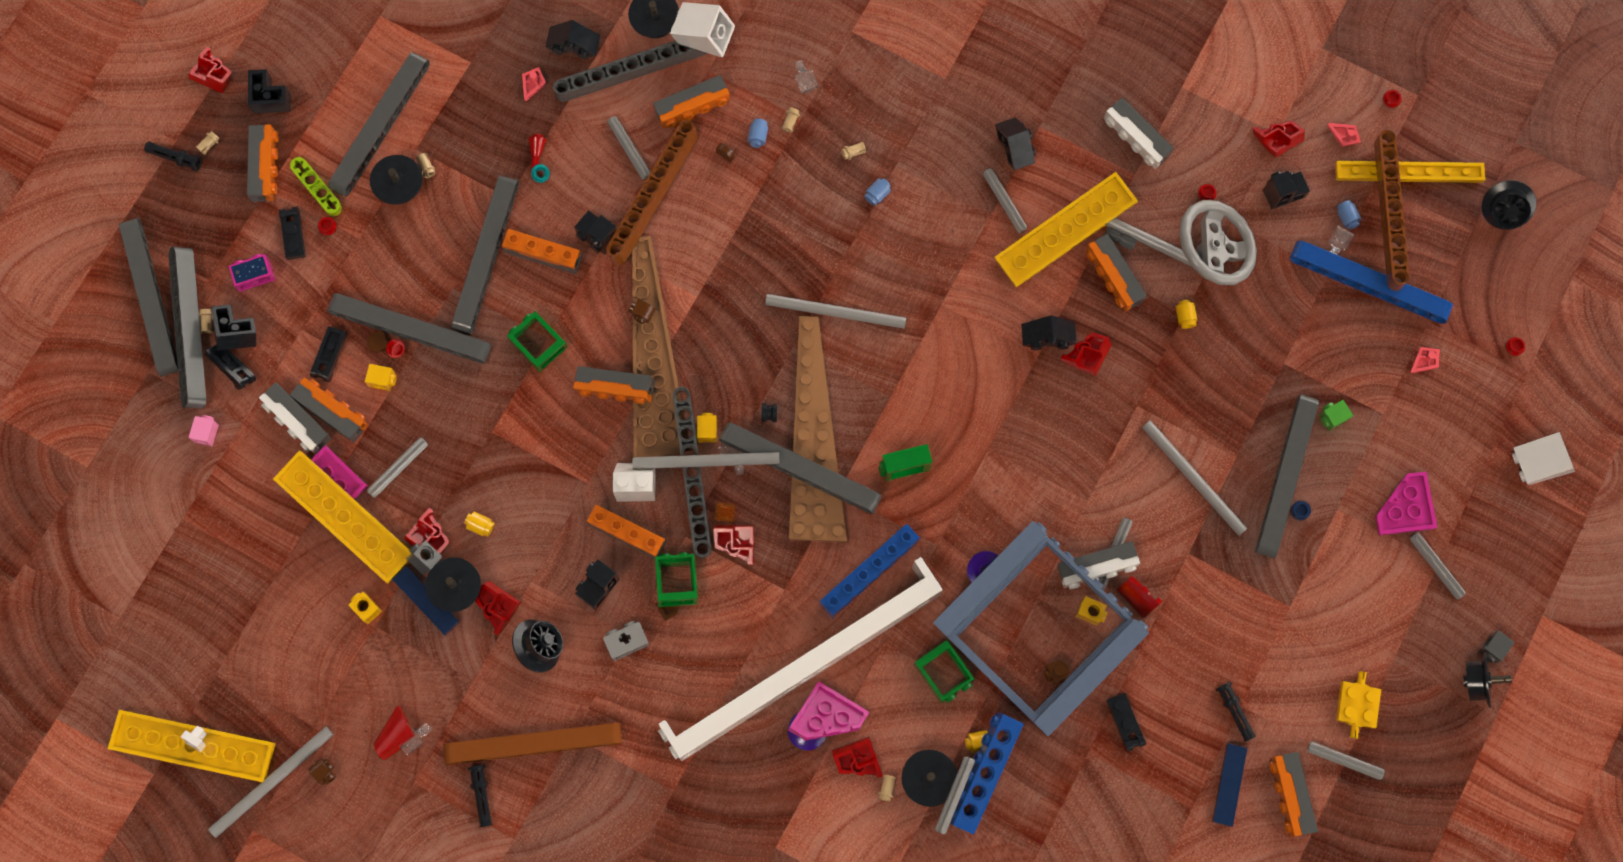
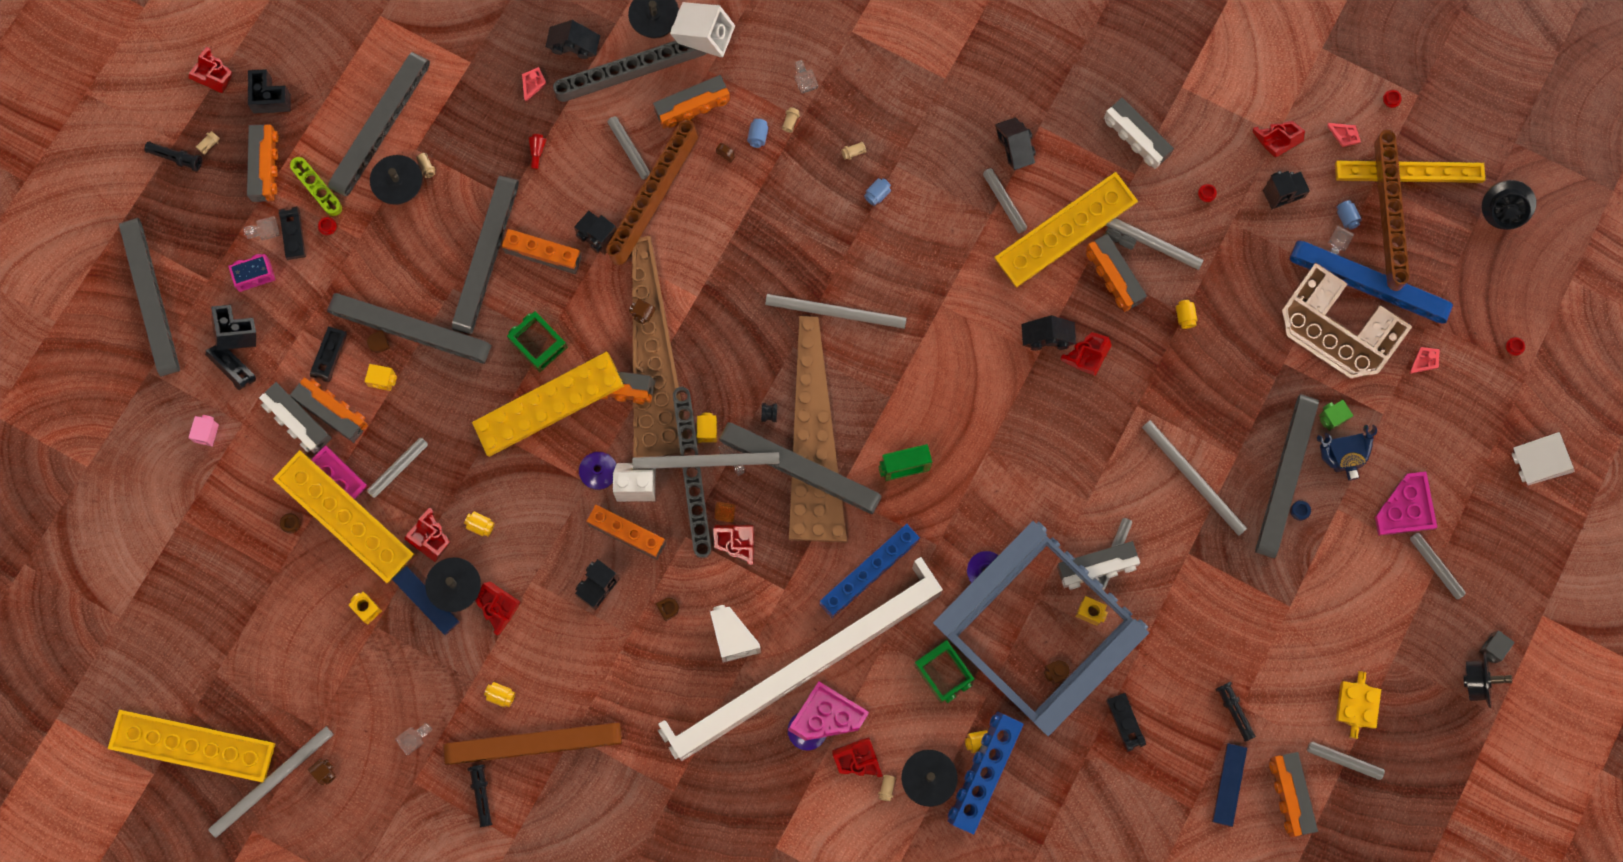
(187, 327): beam -> none
(195, 738): white tile -> none
(205, 321): tan pin -> none
(265, 228): none -> clear plate
(290, 523): none -> reddish brown tile
(393, 735): red slope -> none
(395, 348): red plate -> none
(430, 554): dark grey brick -> none
(499, 694): none -> yellow brick
(537, 645): black piece -> none
(540, 167): teal plate -> none
(548, 404): none -> yellow plate
(600, 479): none -> dark purple dish
(620, 649): light grey brick -> none
(676, 598): green window -> none
(732, 635): none -> white slope
(954, 795): light grey axle -> none
(1138, 597): red slope -> none
(1215, 243): light grey piece -> none
(1331, 341): none -> medium nougat slope
(1347, 452): none -> dark blue torso

